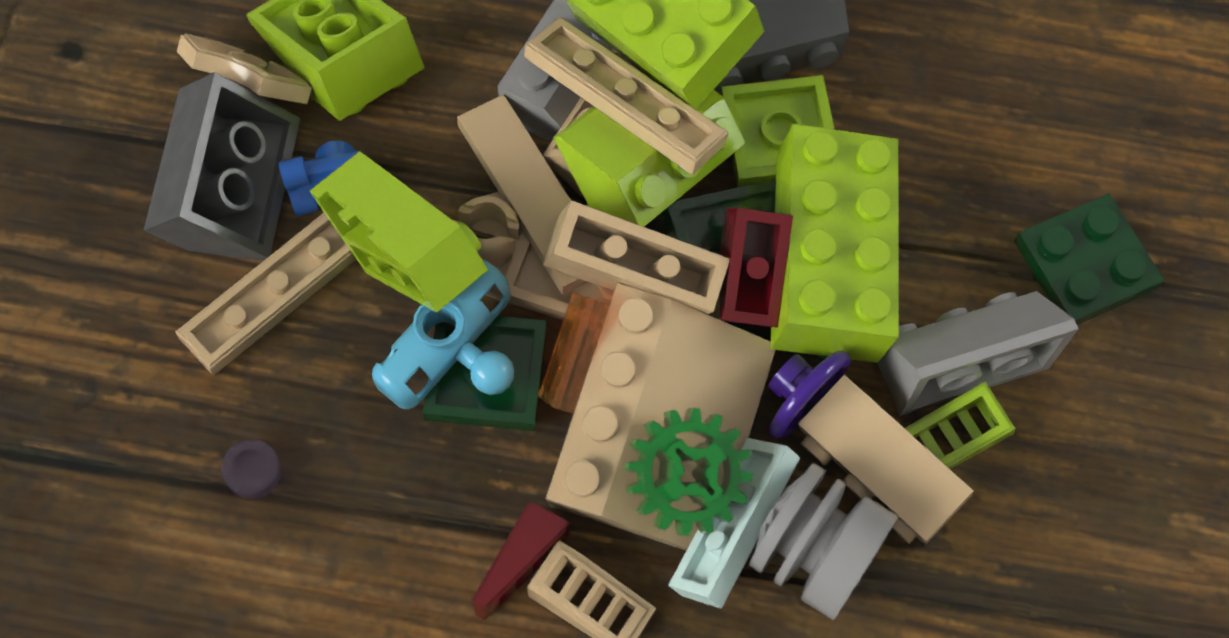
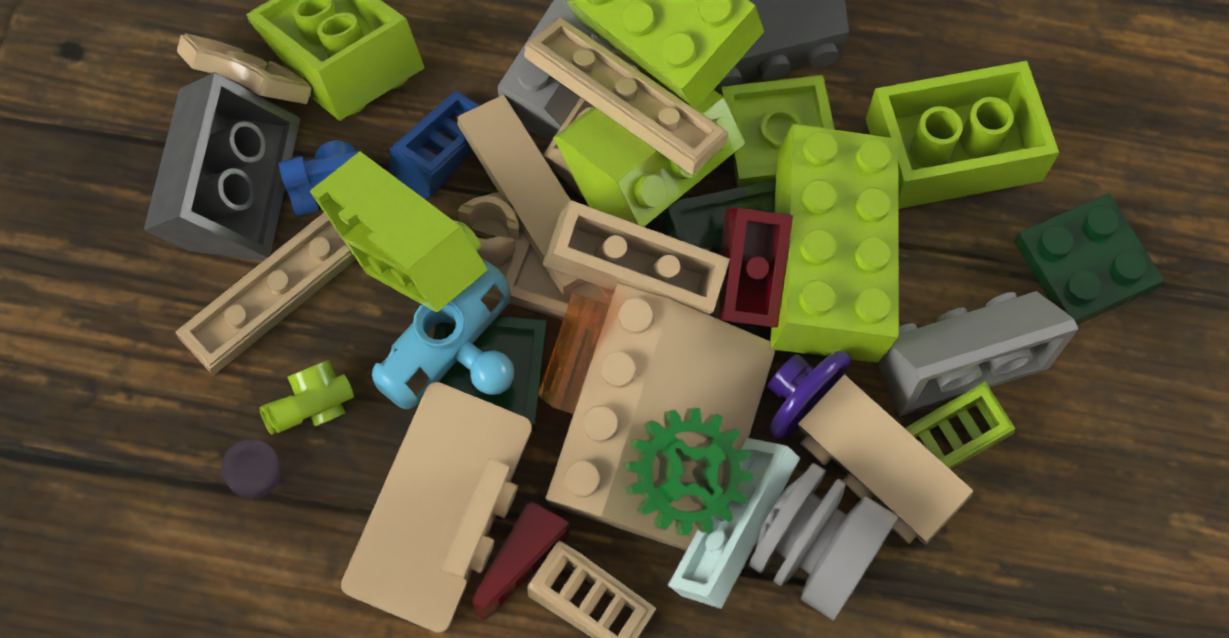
(316, 396): none -> lime plate
(418, 166): none -> blue slope
(438, 507): none -> tan bracket
(965, 133): none -> lime brick

